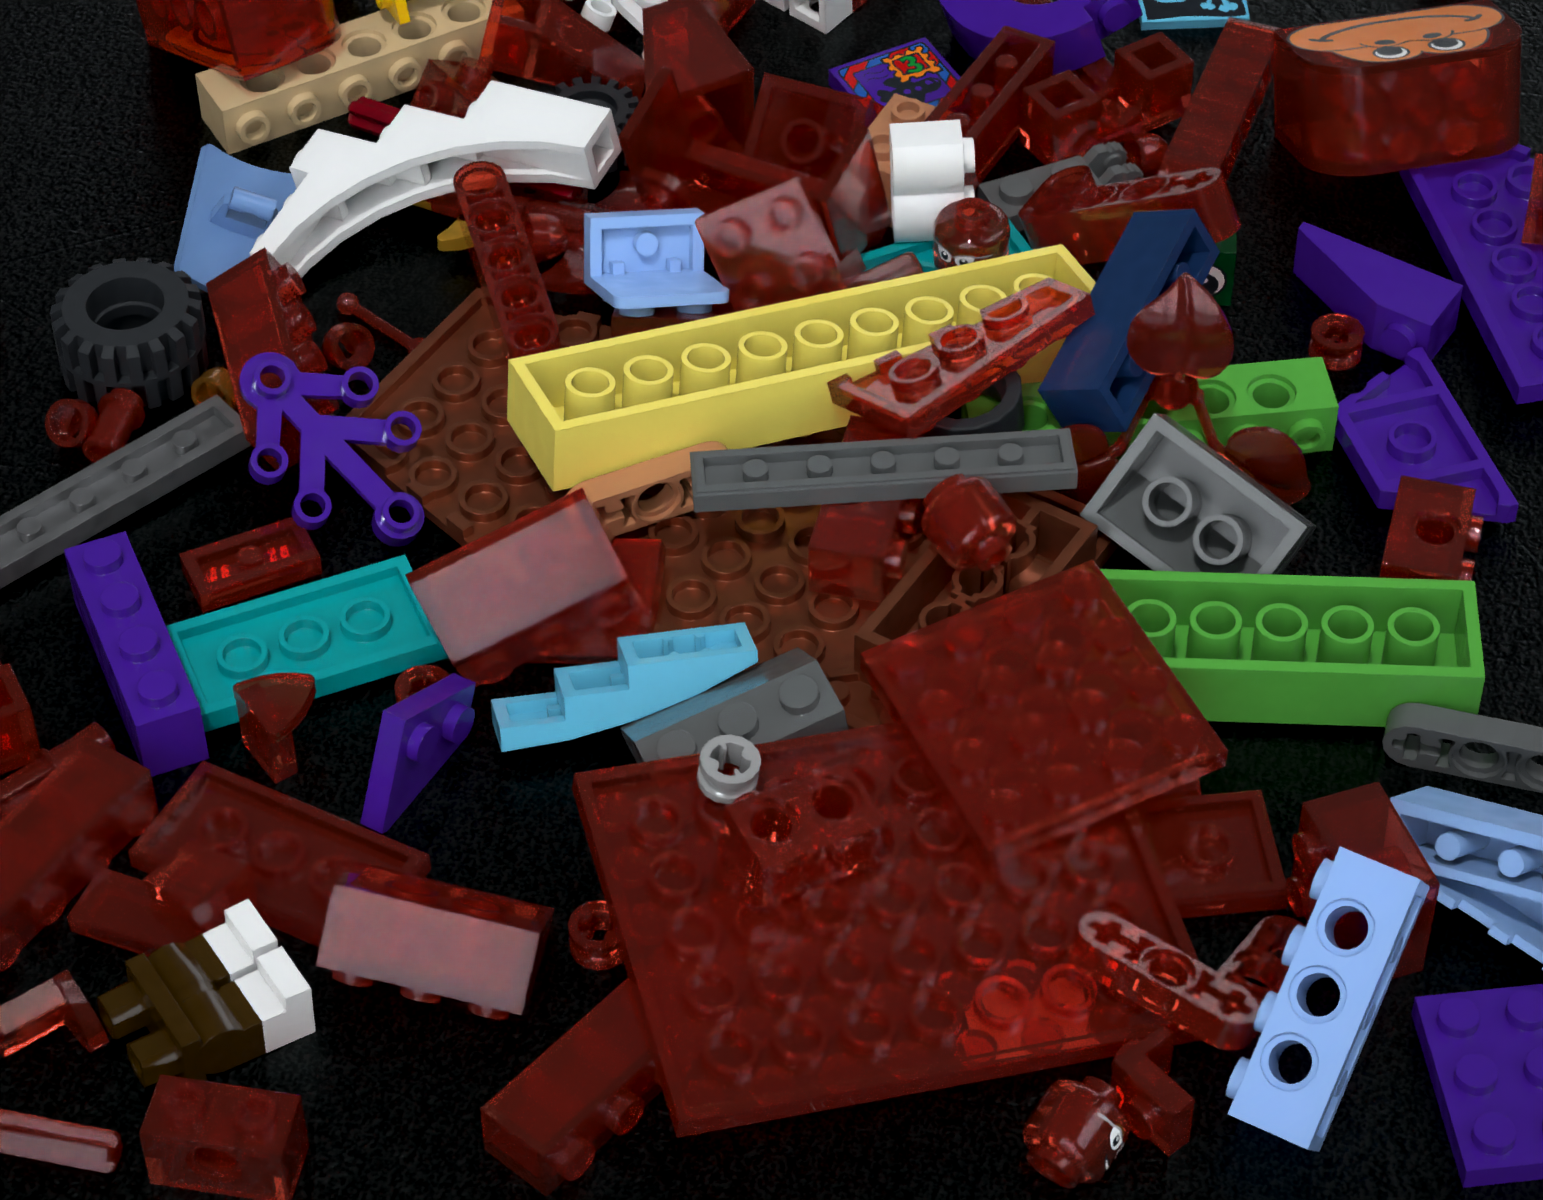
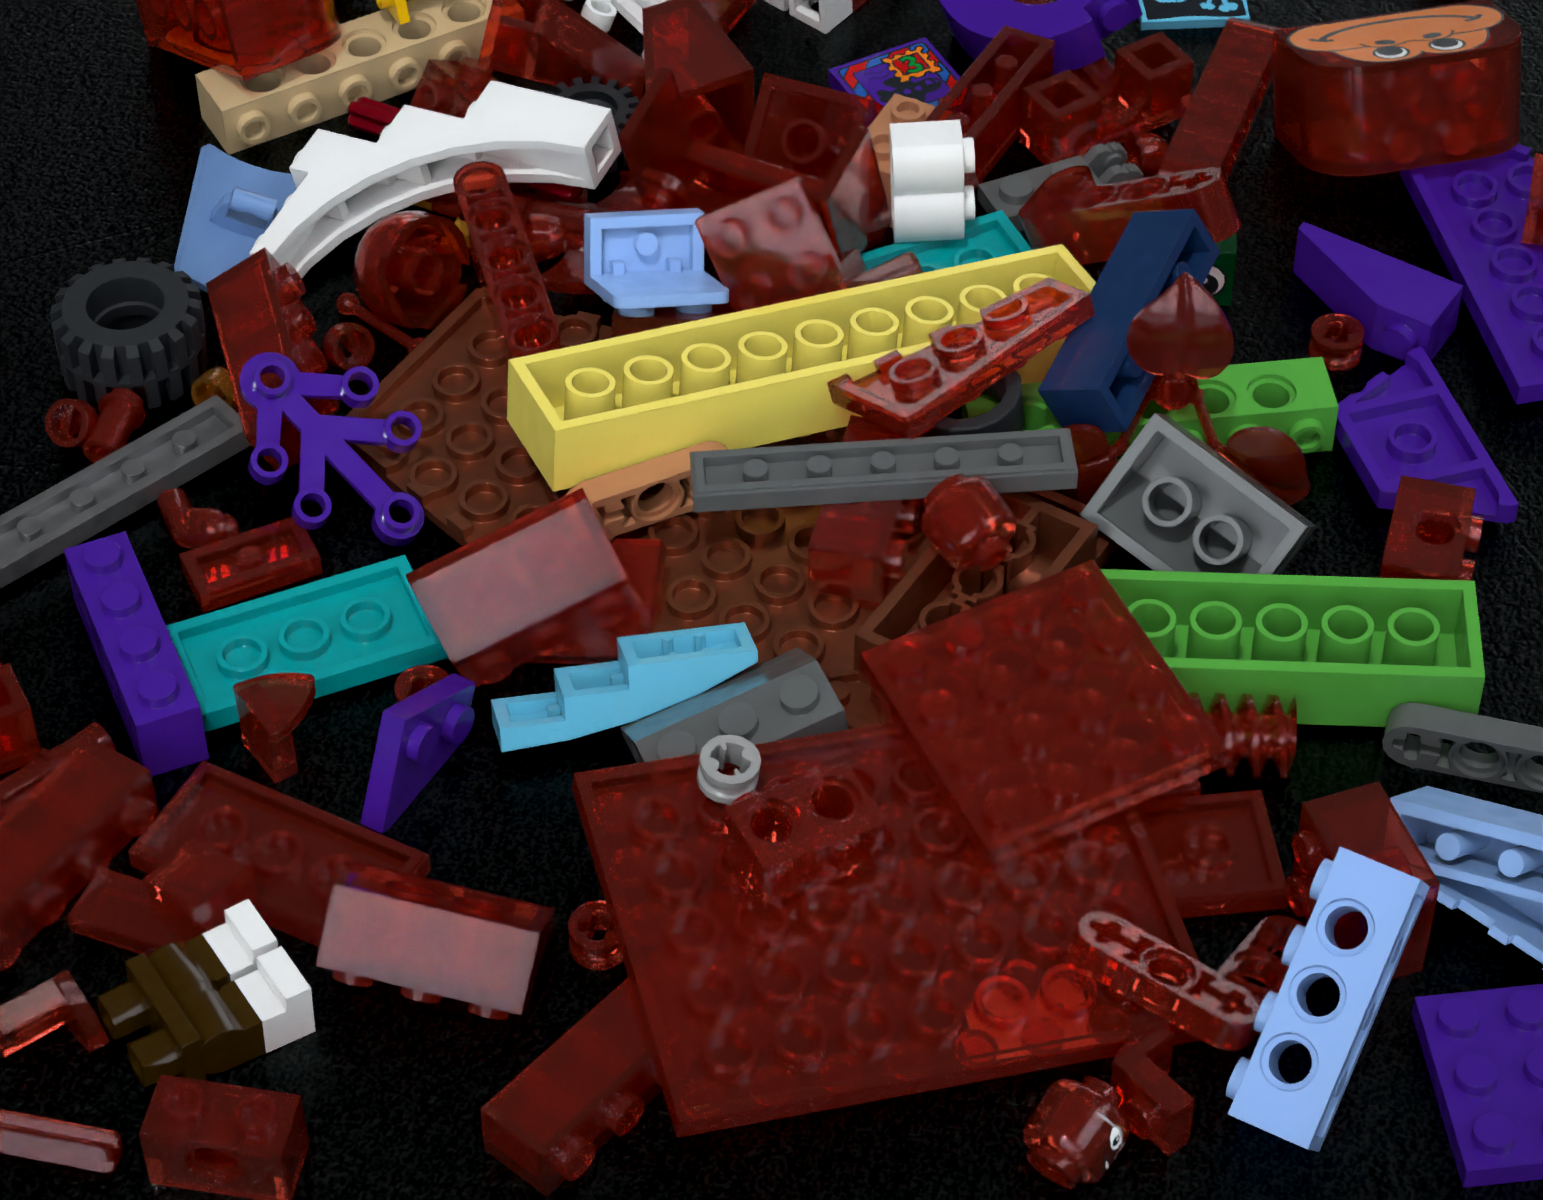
(194, 526): none -> clear red arm
(411, 268): none -> clear red cylinder
(969, 233): clear red head -> none
(1253, 734): none -> clear red piece

